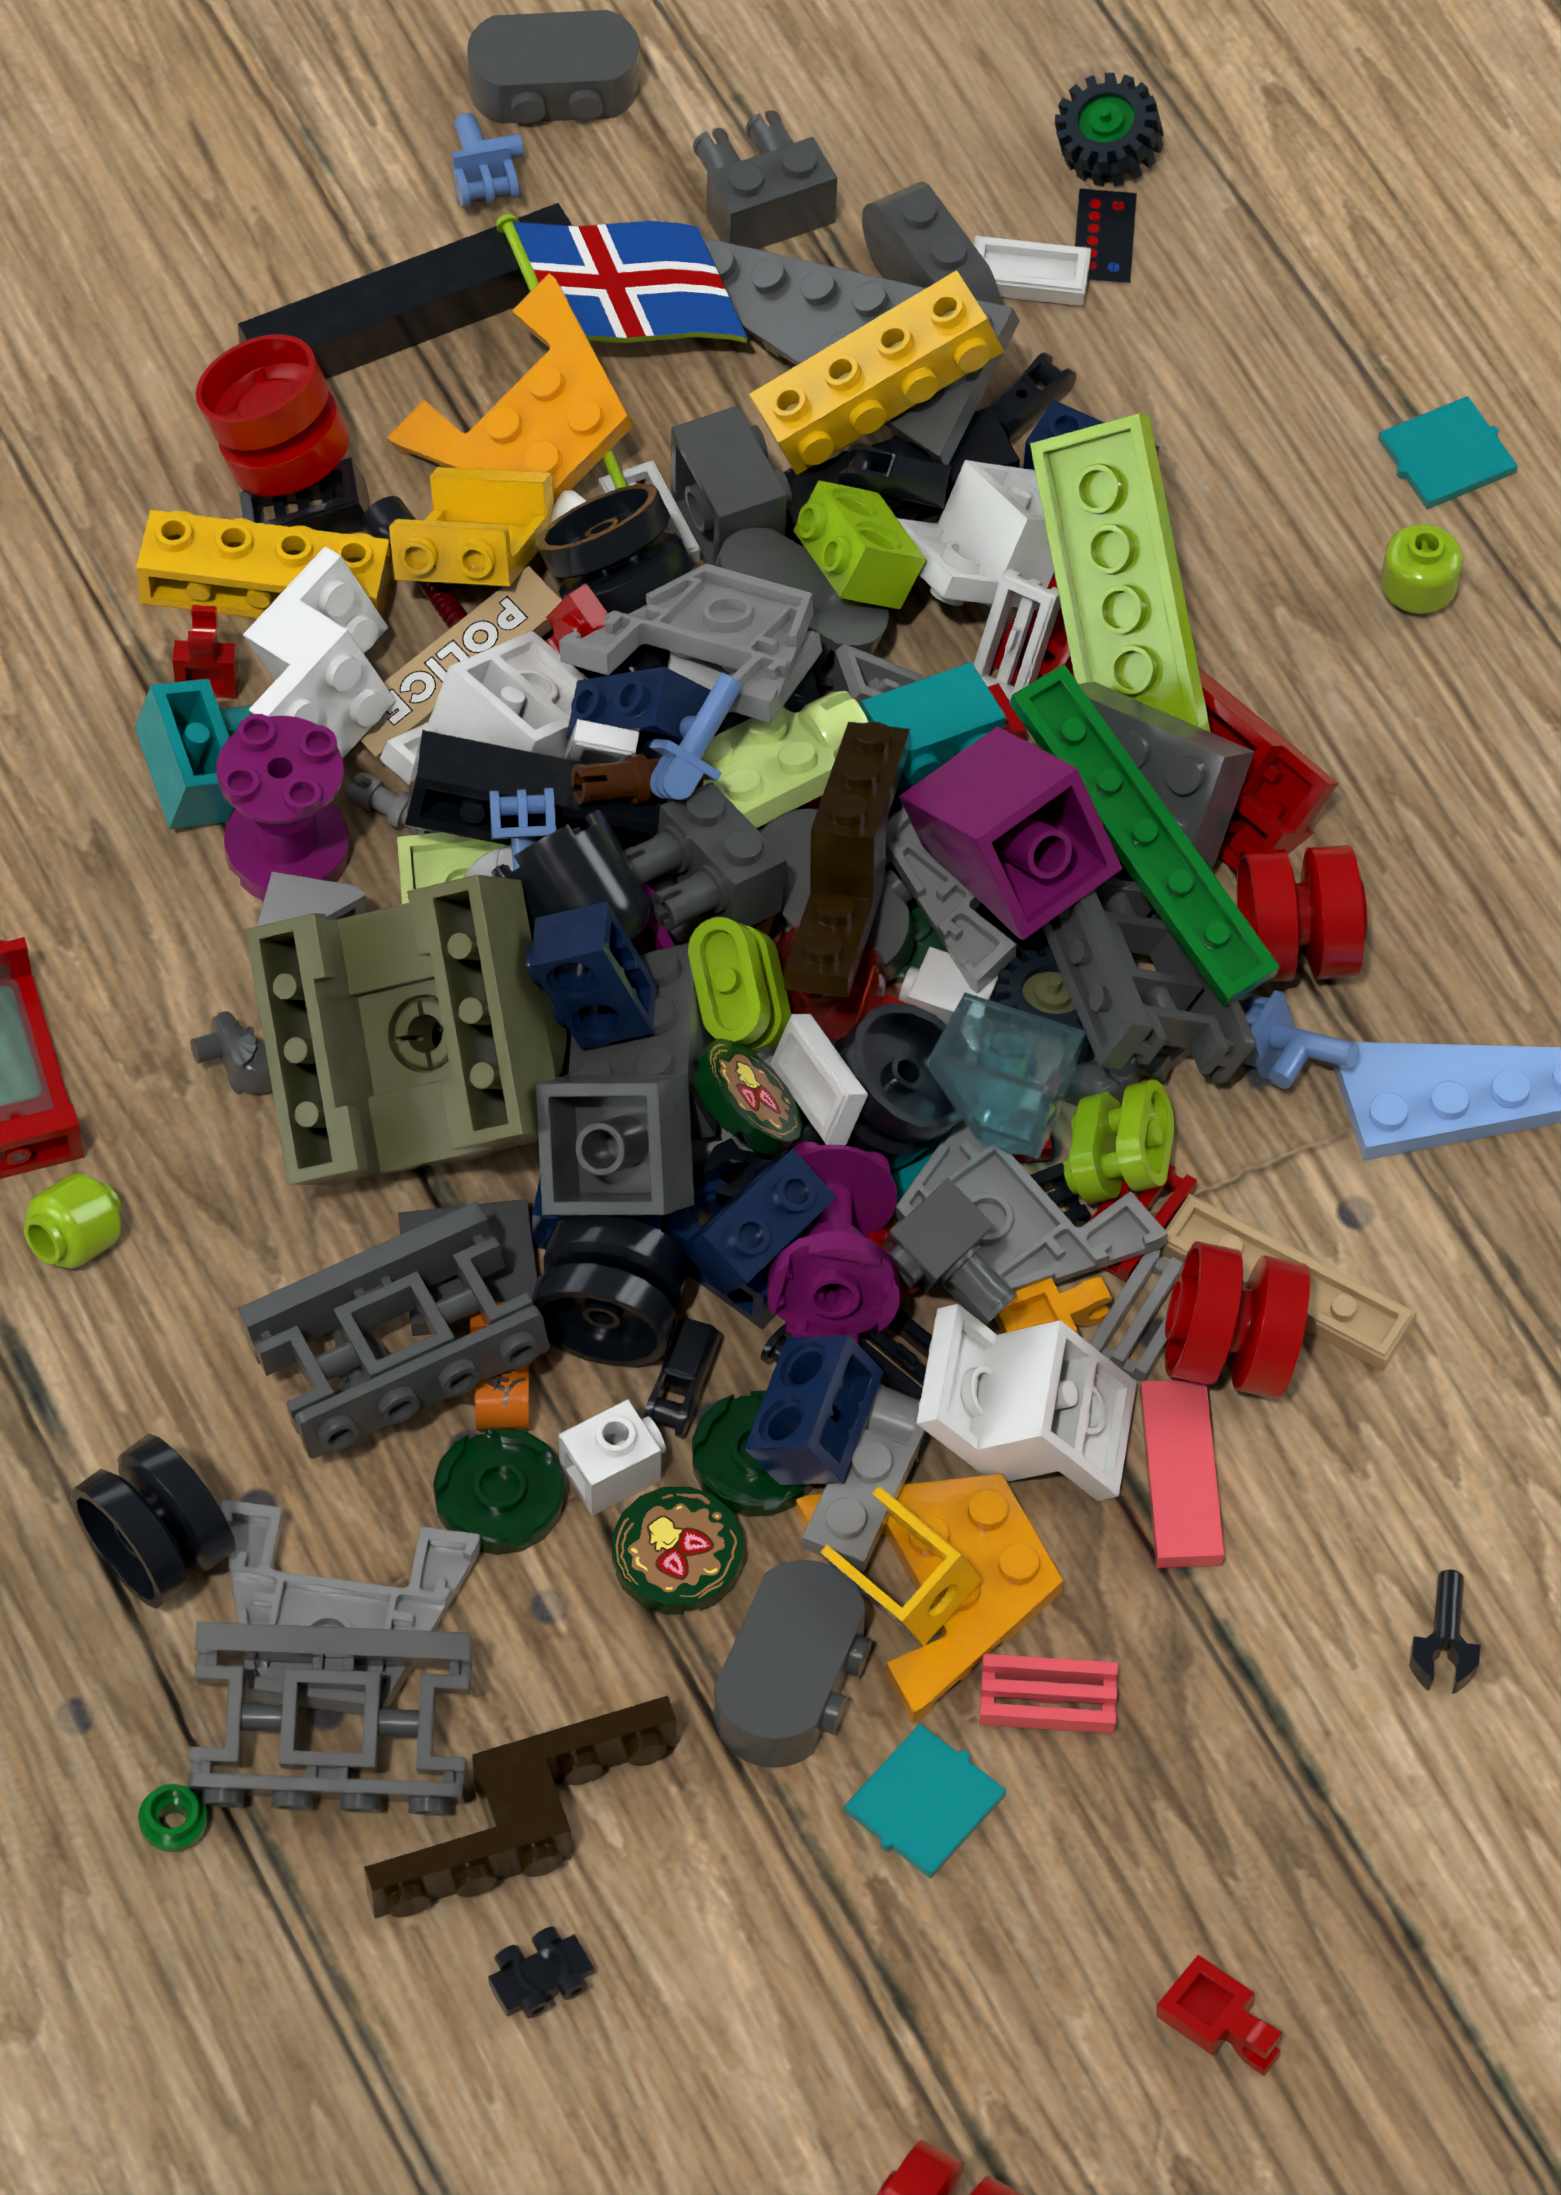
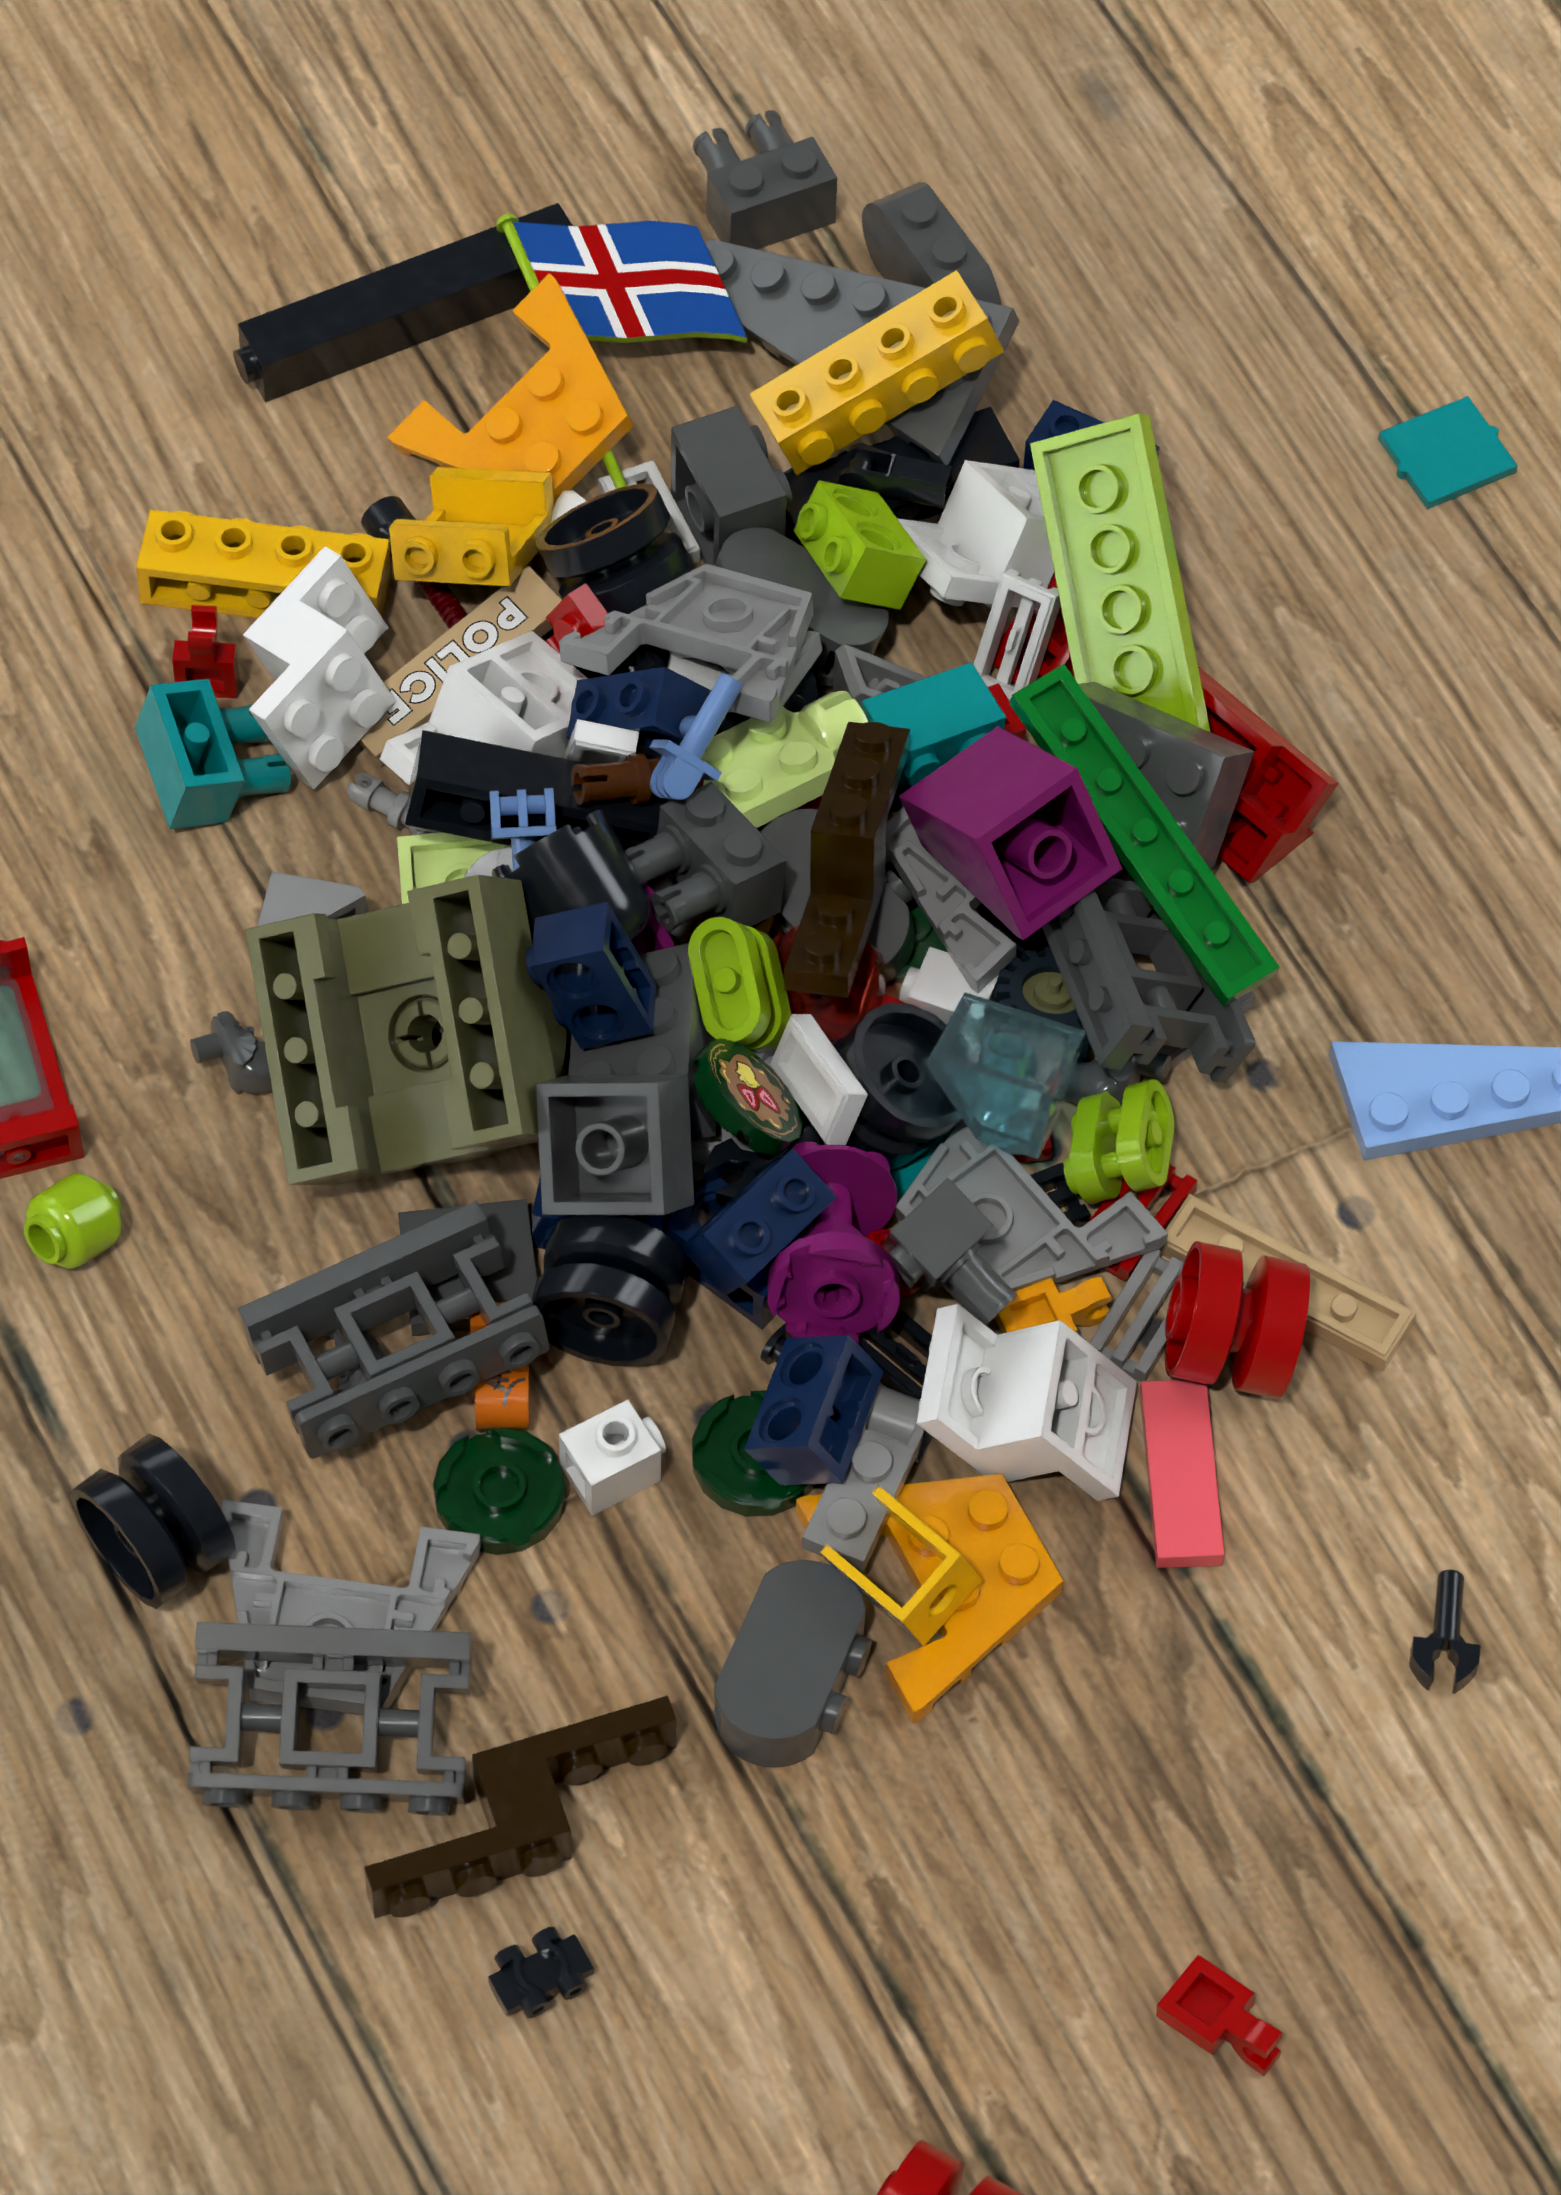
(169, 1800): green plate -> none
(272, 415): red wheel -> none
(282, 786): magenta piece -> none
(342, 505): black slope -> none
(484, 166): medium blue arm -> none
(553, 66): dark grey brick -> none
(677, 1550): tile -> none
(683, 1374): black bar -> none
(925, 1801): teal piece -> none
(1025, 401): black bar -> none
(1037, 269): white tile -> none
(1049, 1671): coral tile -> none
(1107, 228): black sticker -> none
(1109, 129): black wheel -> none
(1283, 1048): medium blue arm -> none
(1320, 912): red wheel -> none
(1421, 568): lime head -> none

